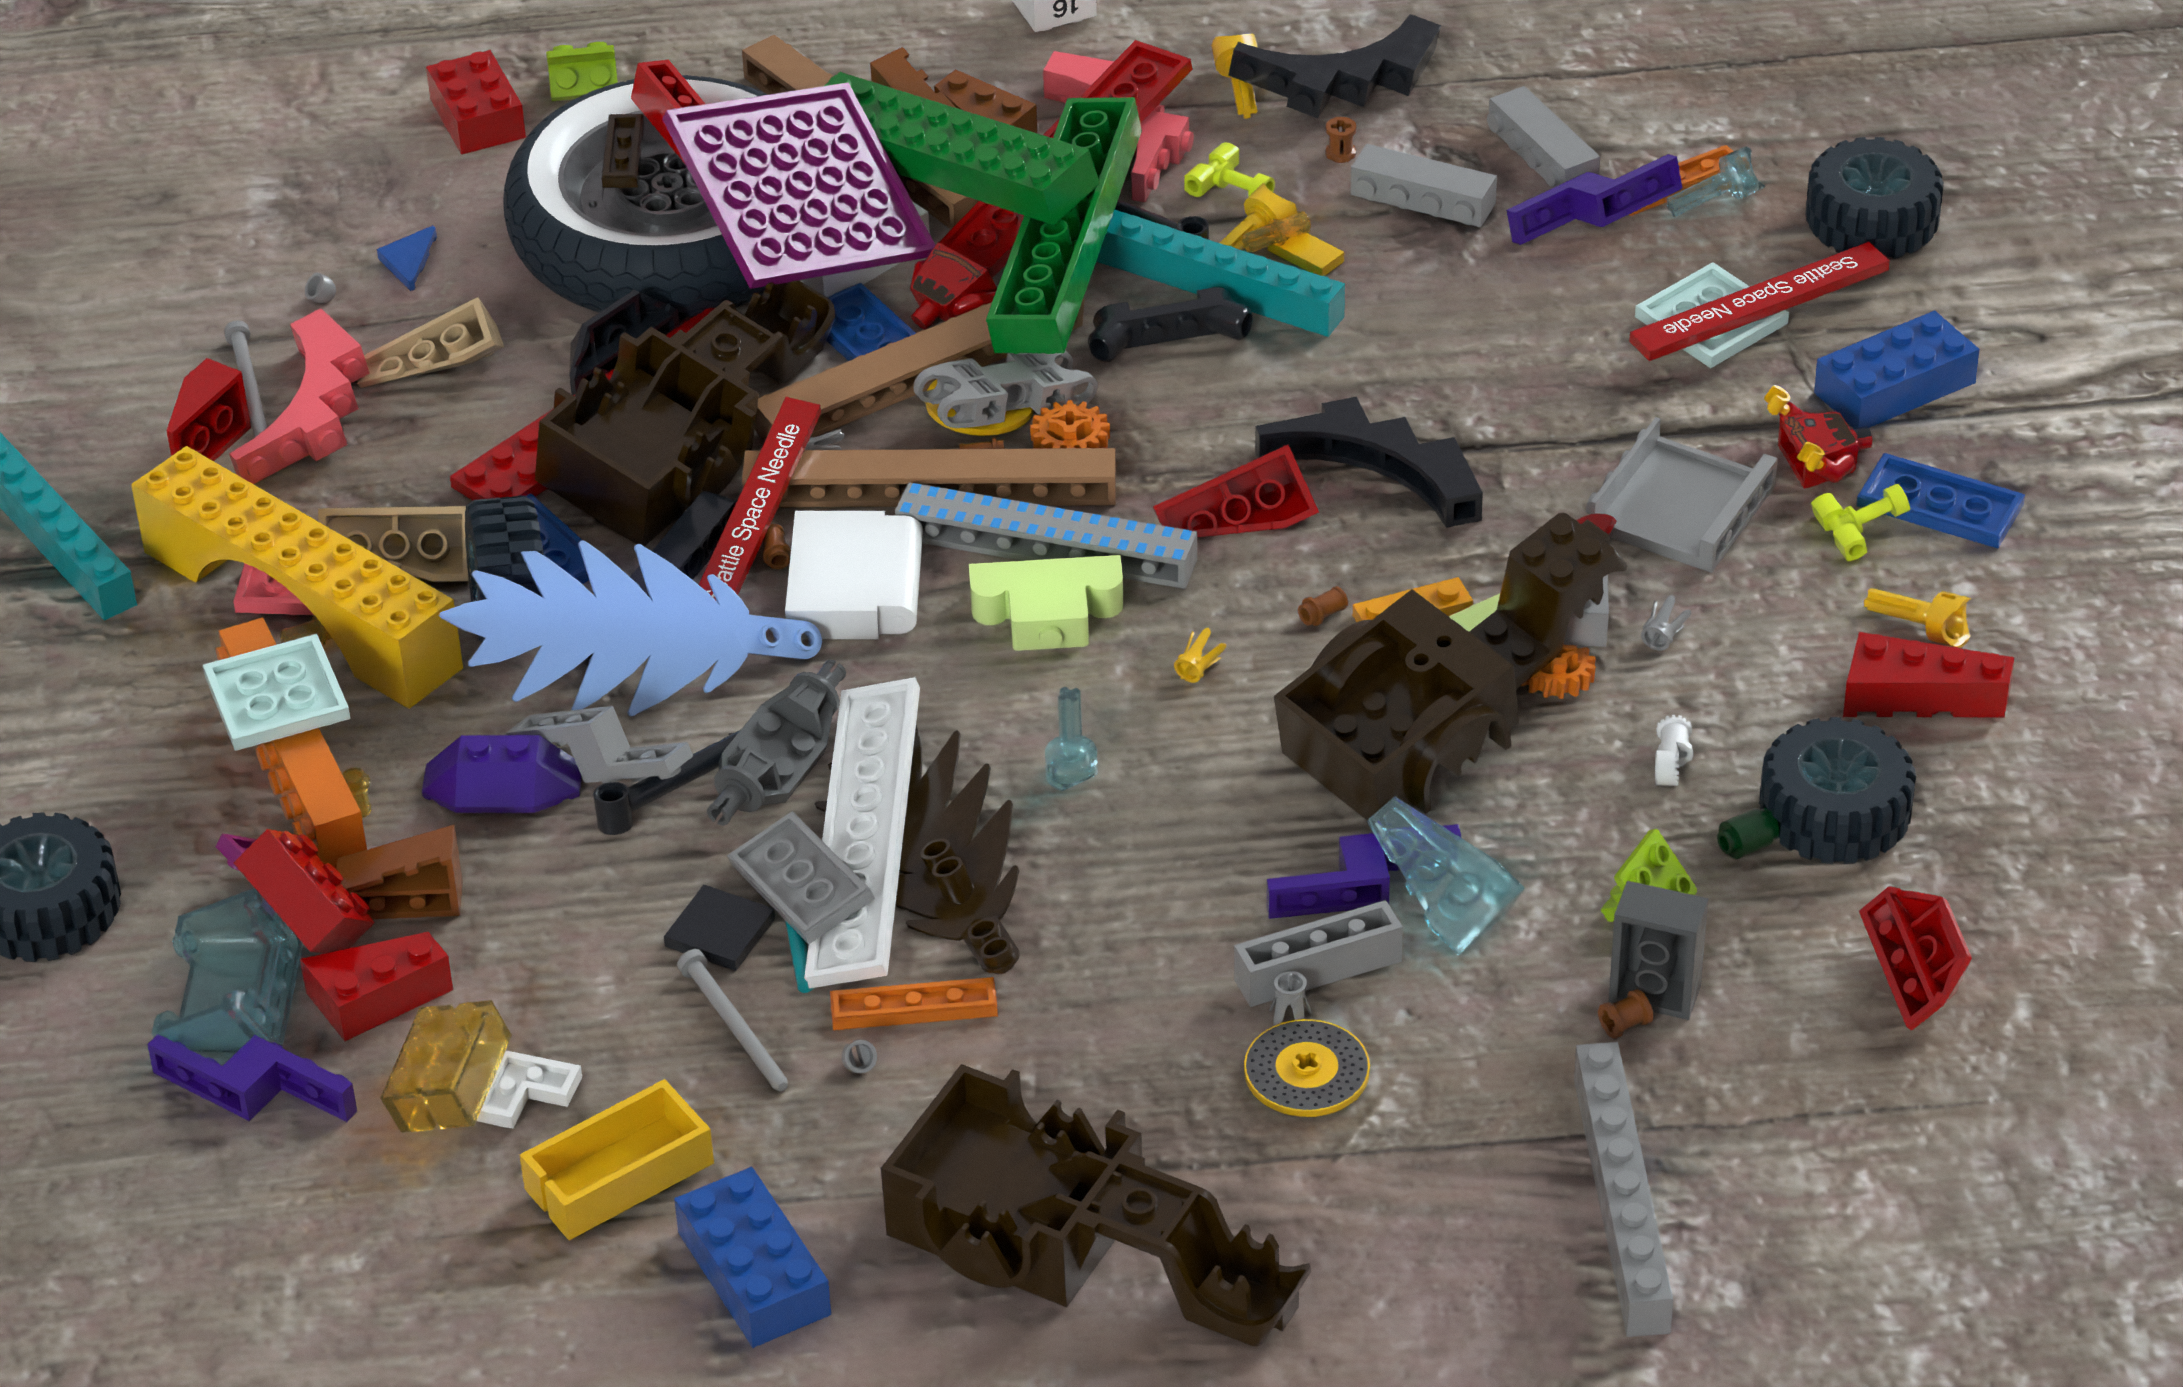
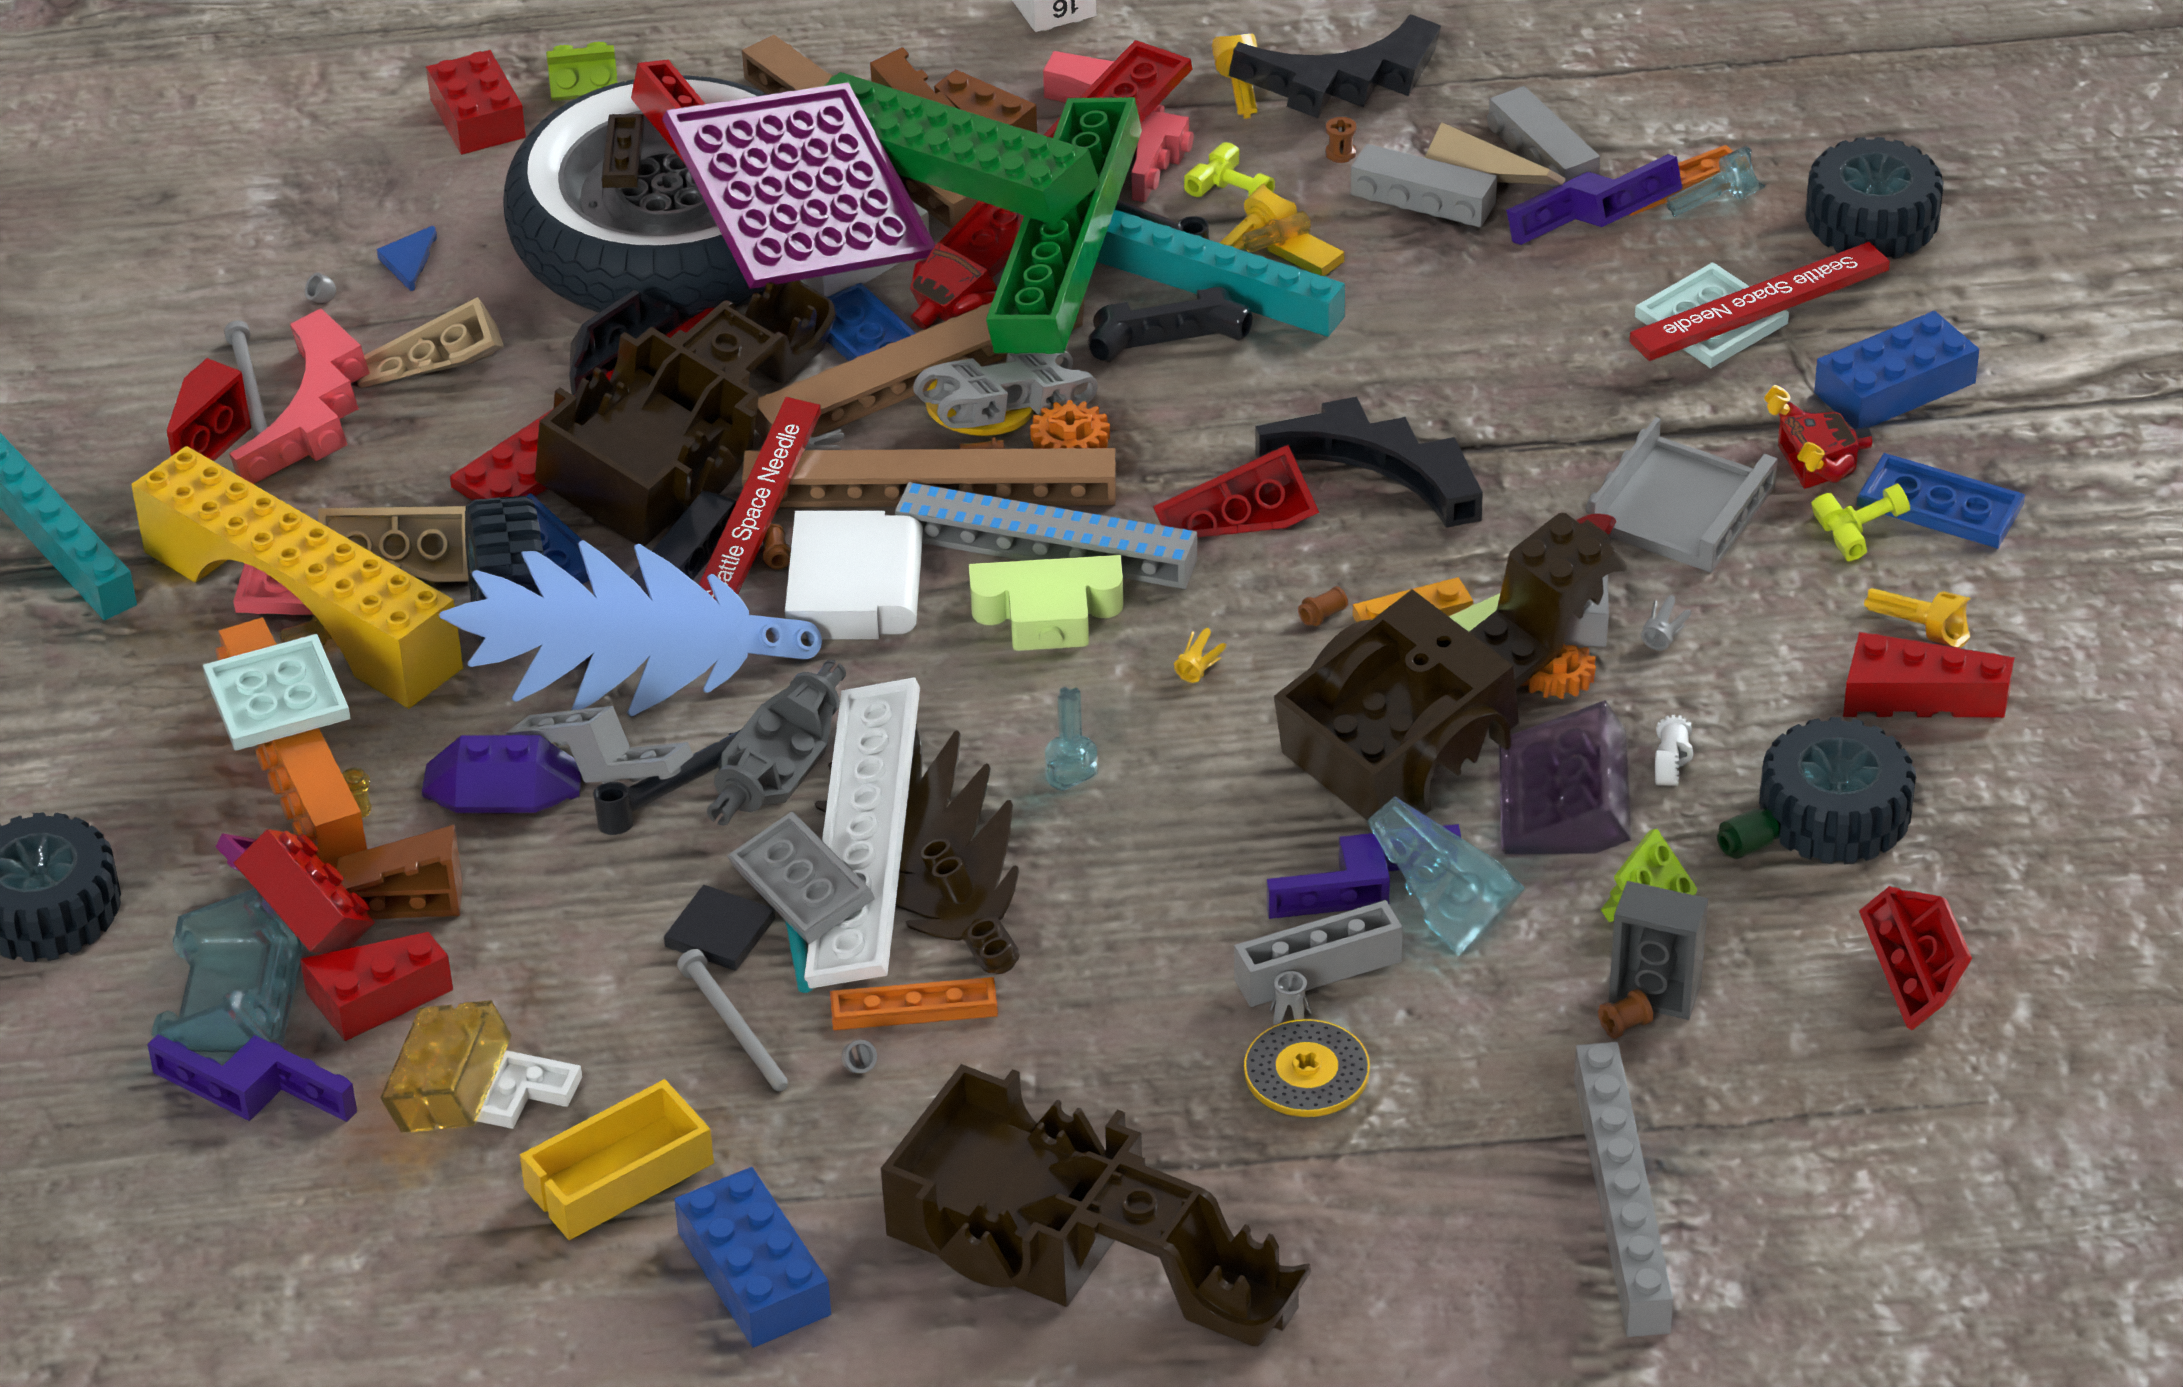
(1470, 152): none -> tan wedge
(1566, 785): none -> clear purple slope

